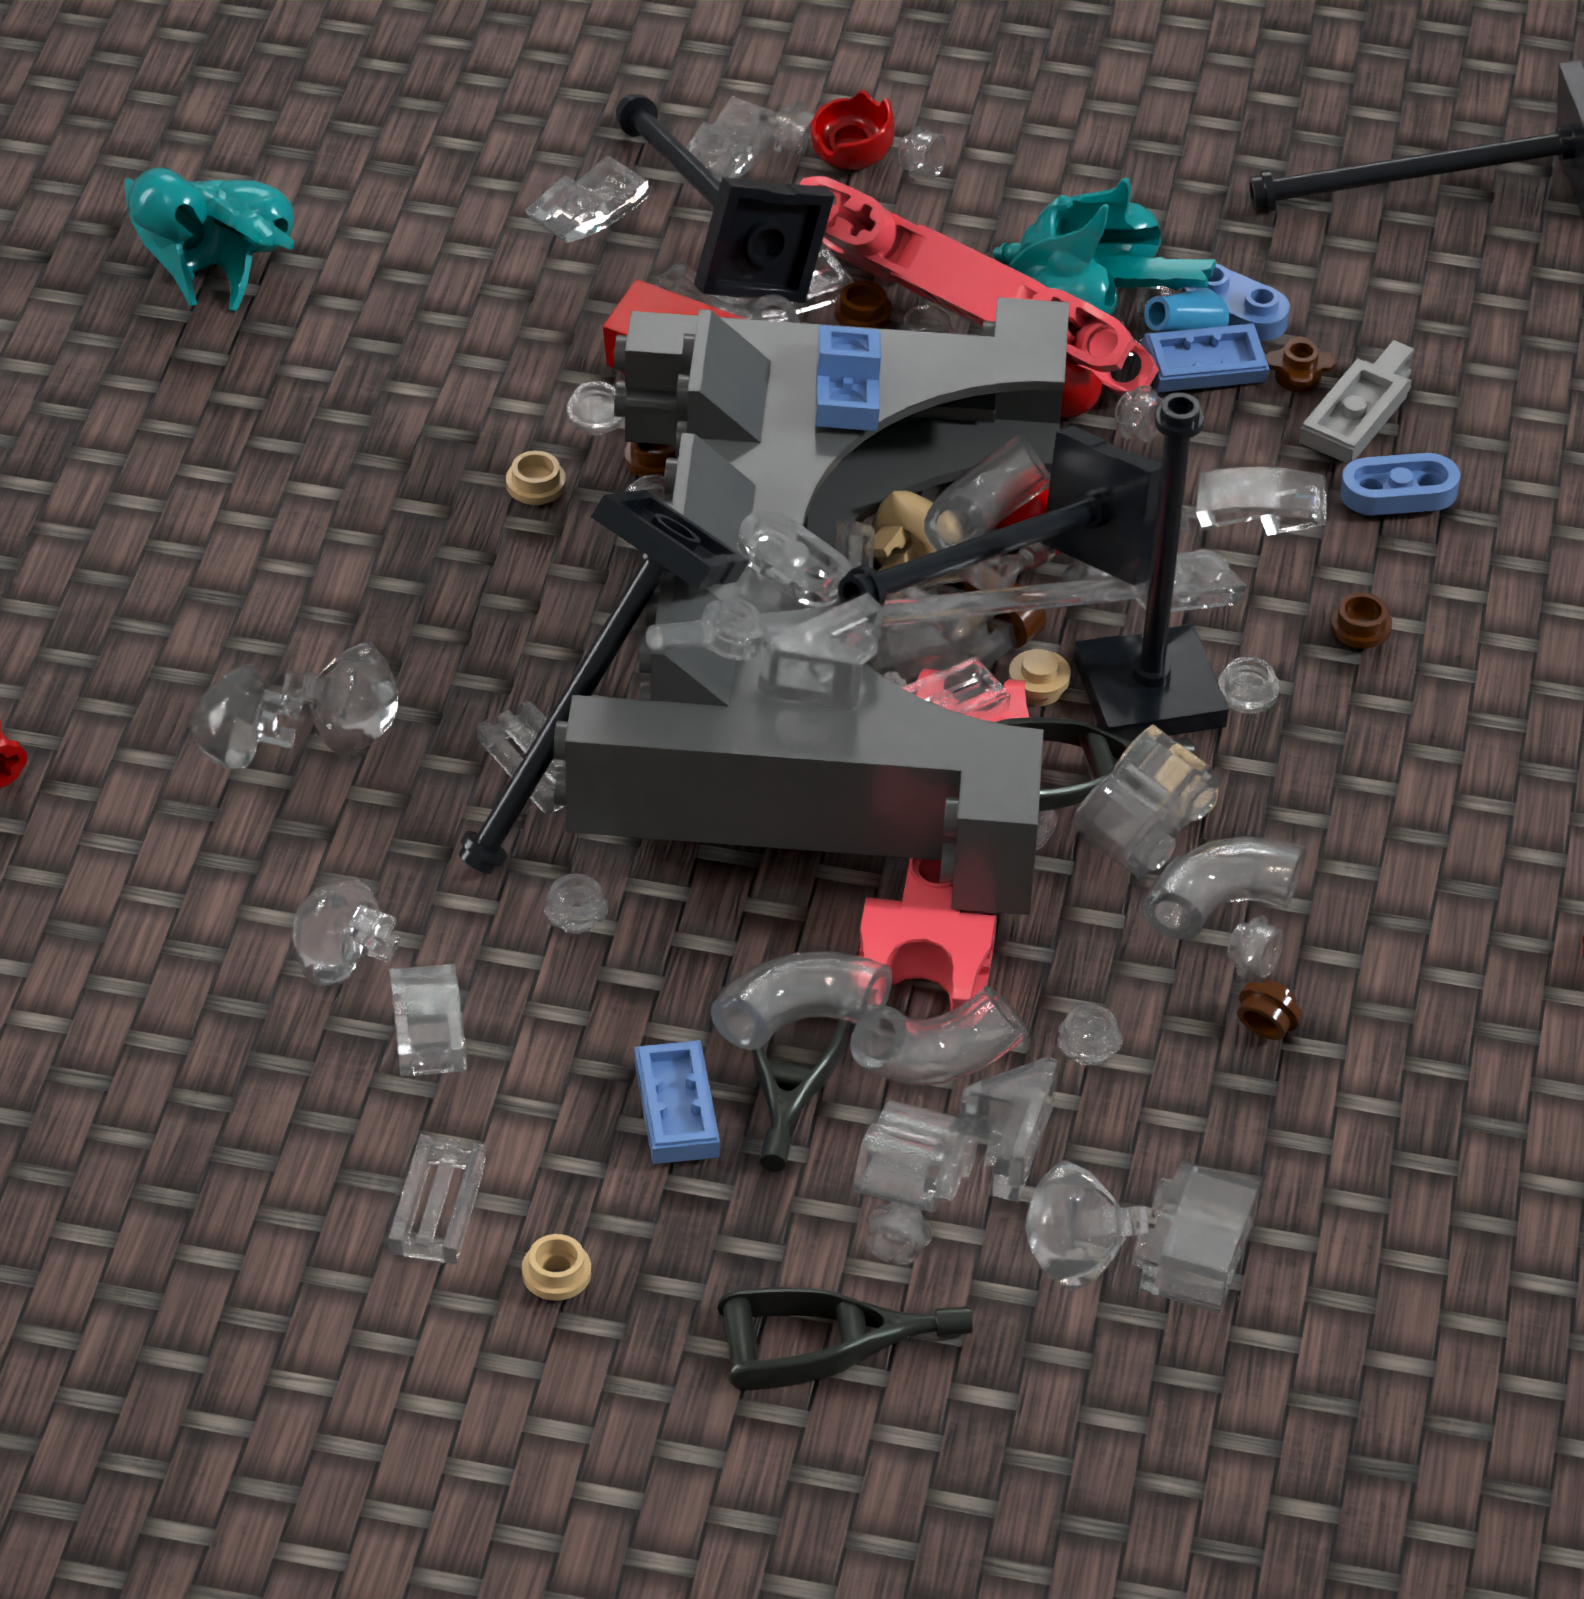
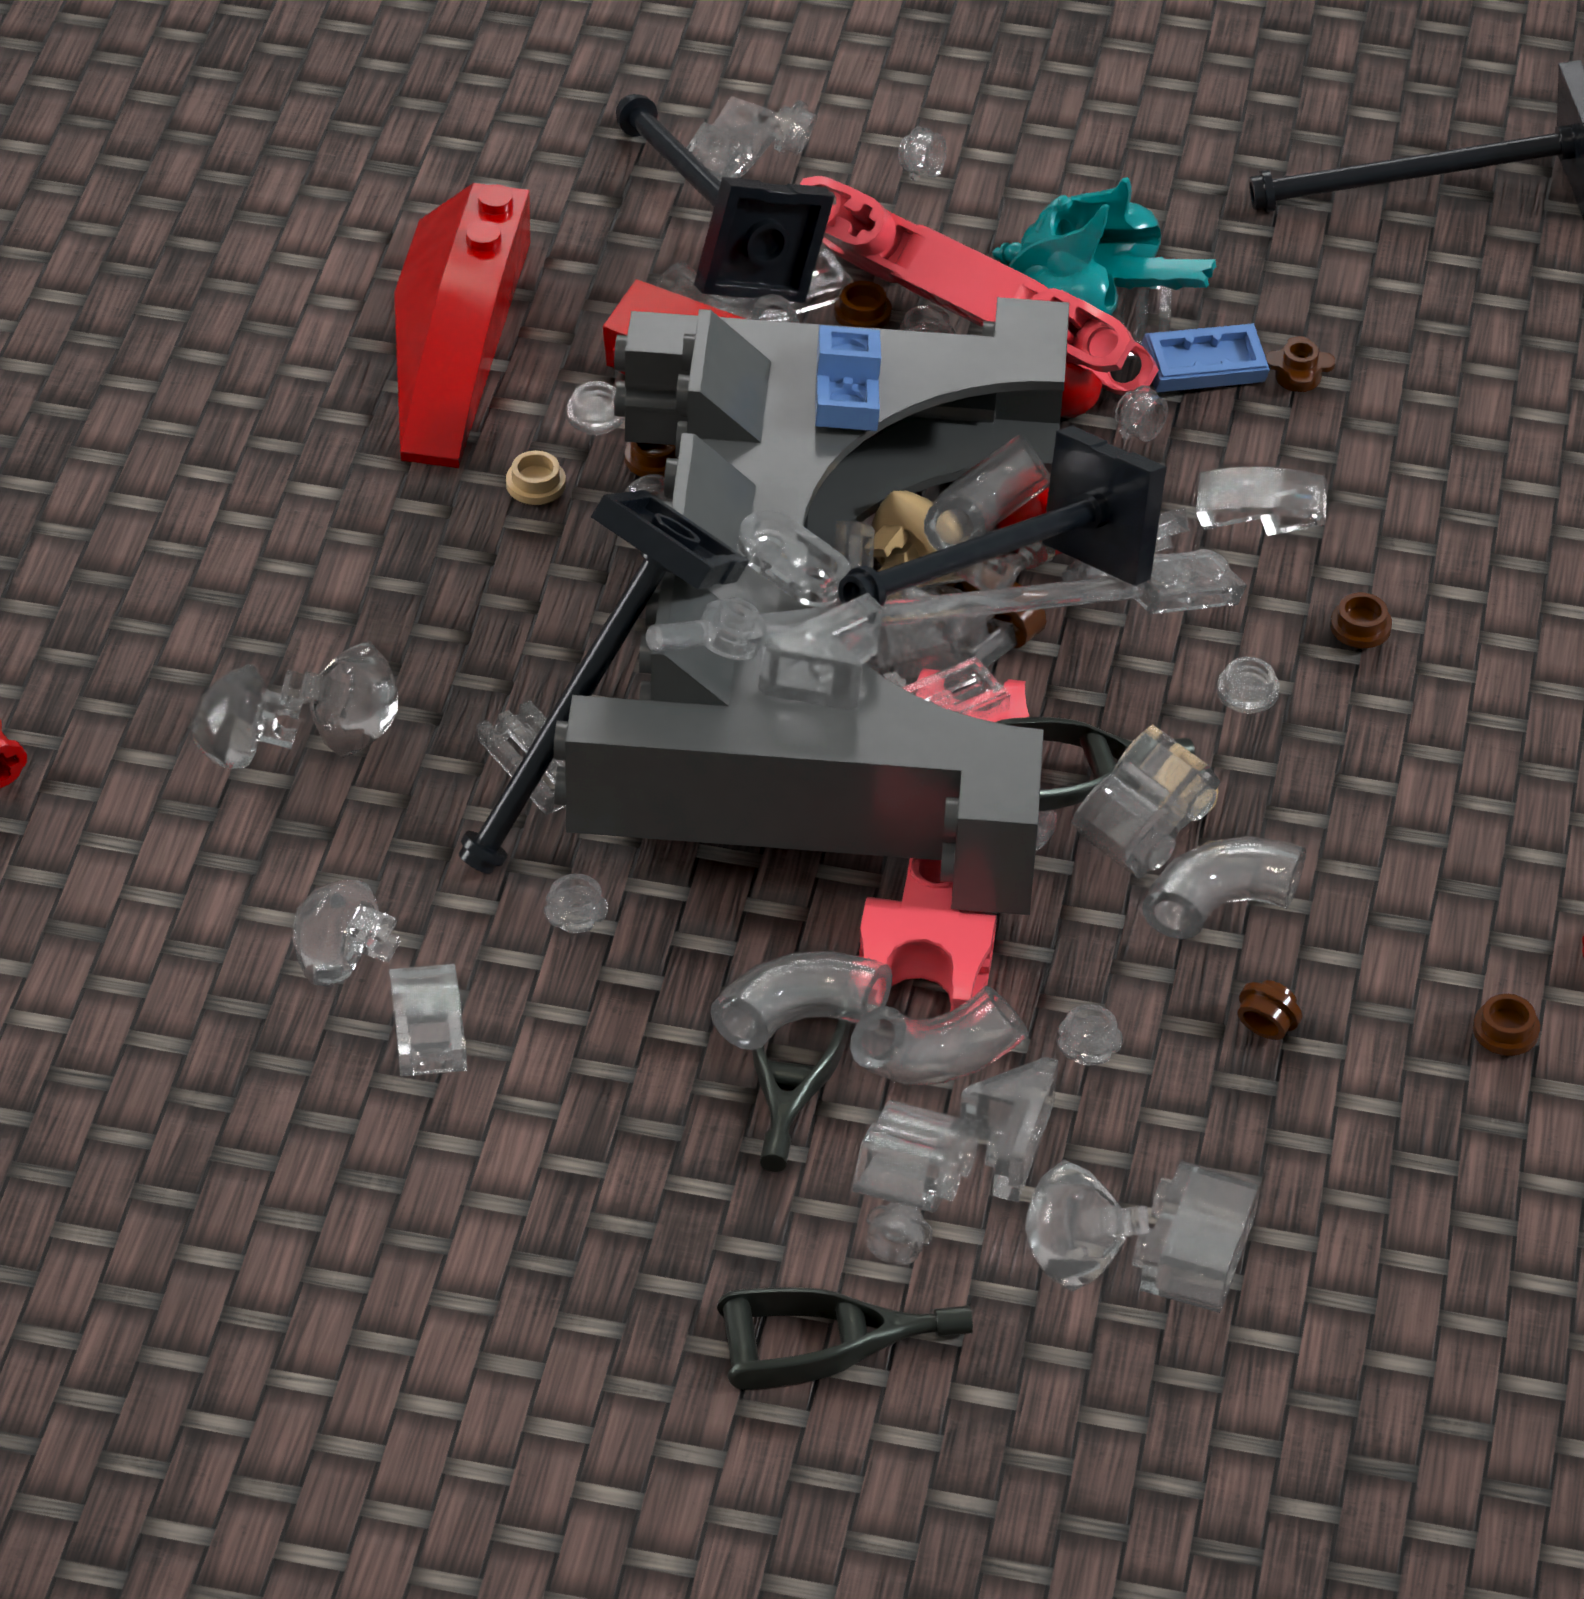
(208, 224): teal hair -> none
(447, 1159): clear tile -> none
(453, 315): none -> red wedge
(551, 1254): tan plate -> none
(590, 204): clear slope -> none
(676, 1102): medium blue plate -> none
(853, 131): red hair -> none
(1045, 675): tan plate -> none
(1164, 670): black tile -> none
(1186, 311): dark azure cone -> none
(1250, 302): medium blue plate -> none
(1255, 947): clear plate -> none
(1359, 404): light grey hinge -> none
(1400, 484): medium blue plate -> none
(1506, 1025): none -> reddish brown plate

